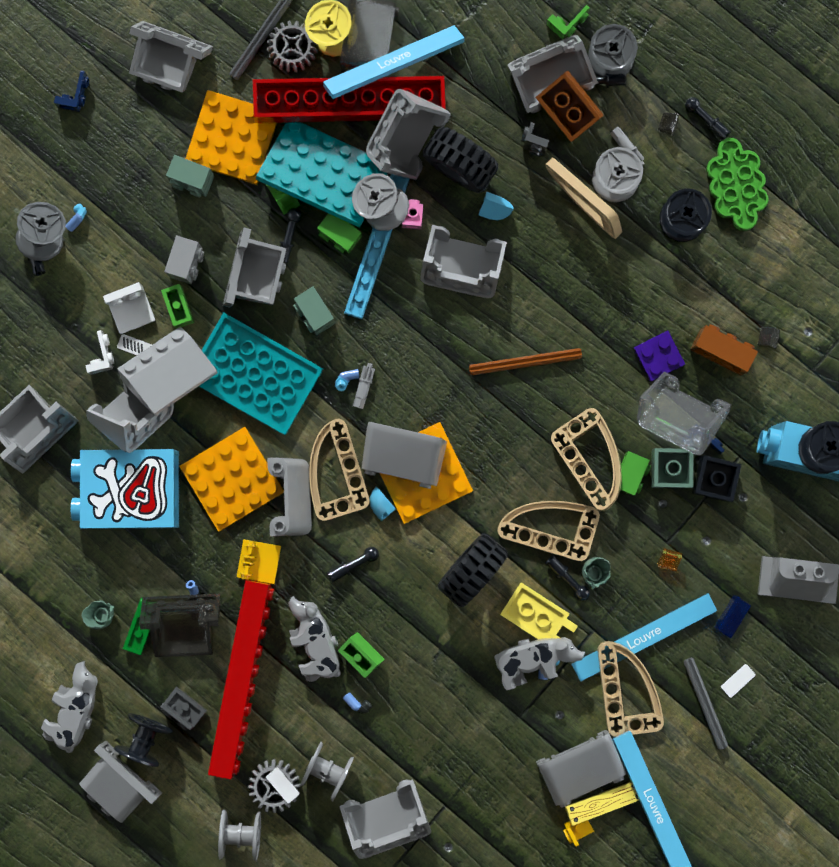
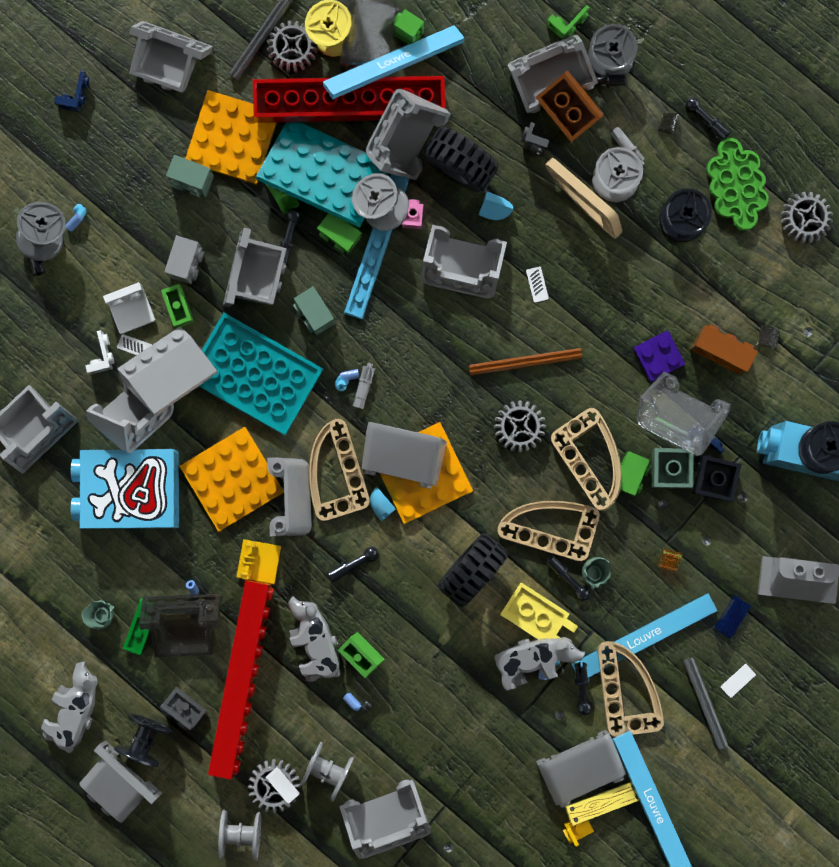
(408, 27): none -> bright green brick
(529, 412): none -> light grey gear
(537, 284): none -> white sticker
(584, 706): none -> black pin
(814, 203): none -> light grey gear

